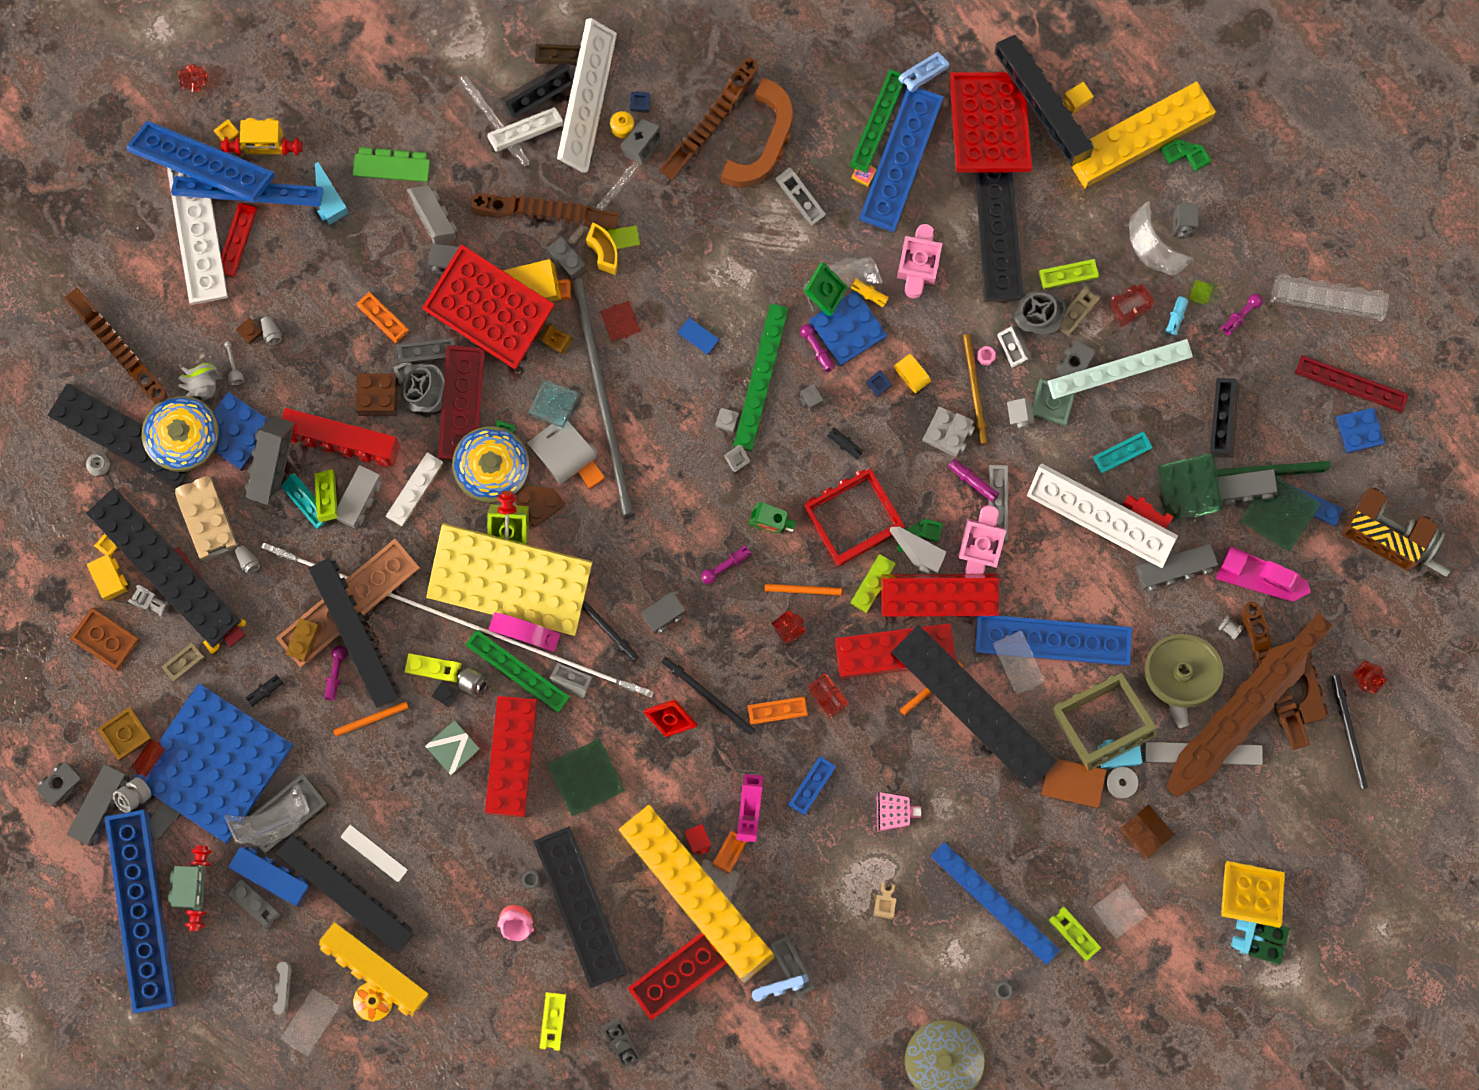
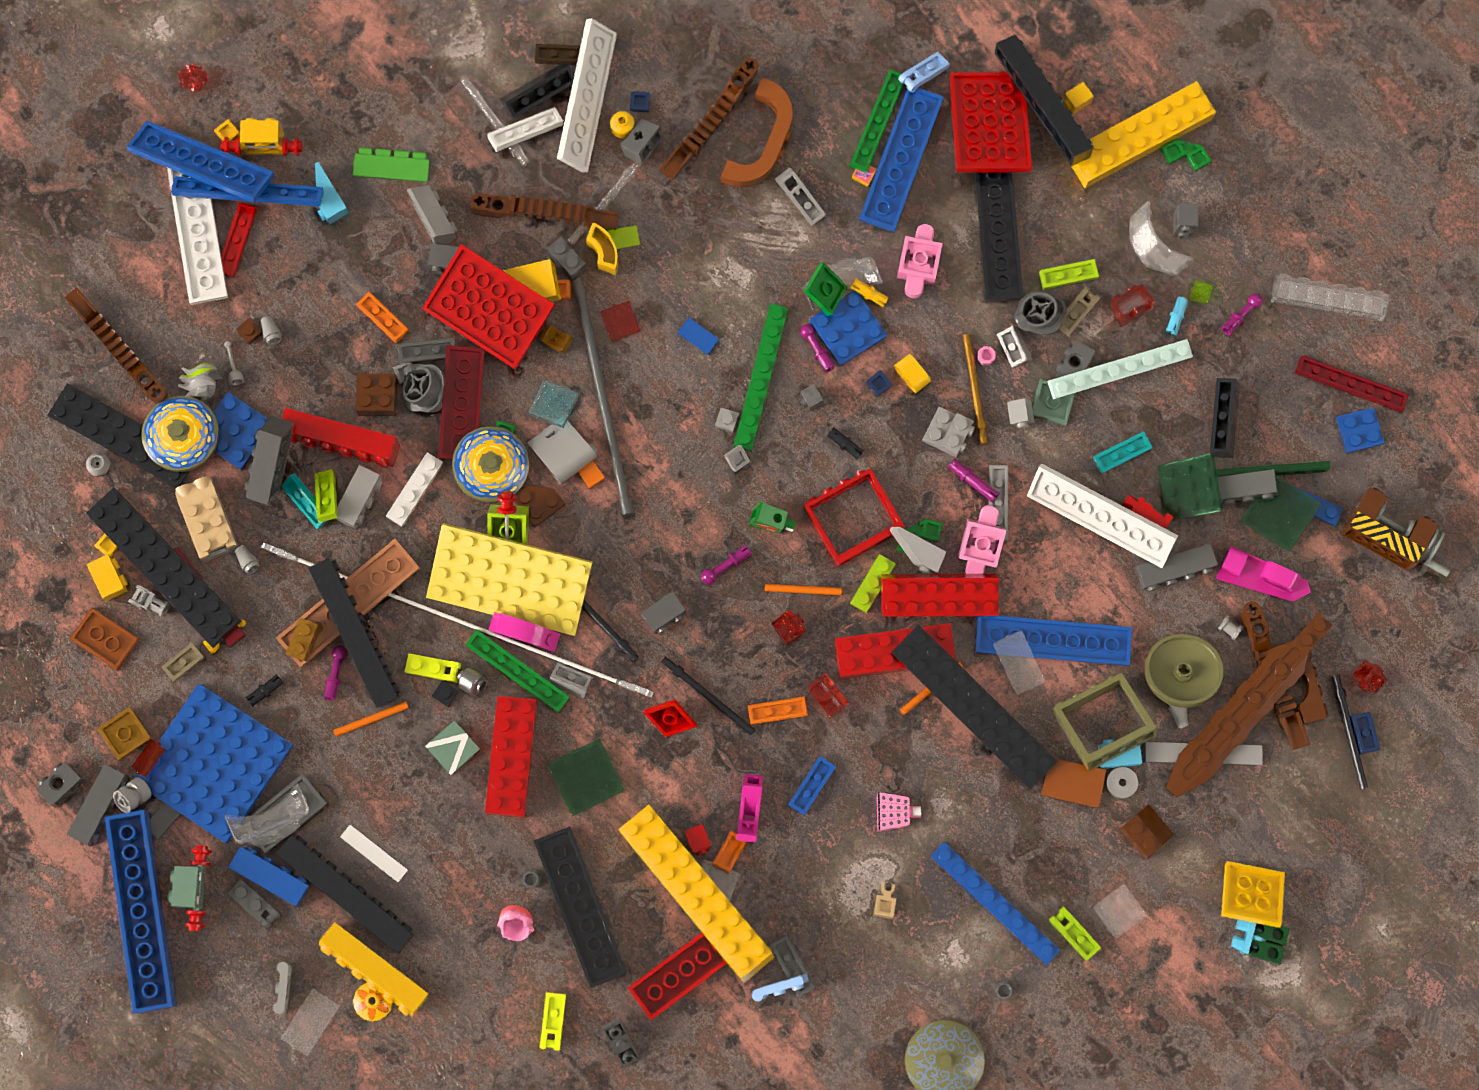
(1365, 733): none -> dark blue plate

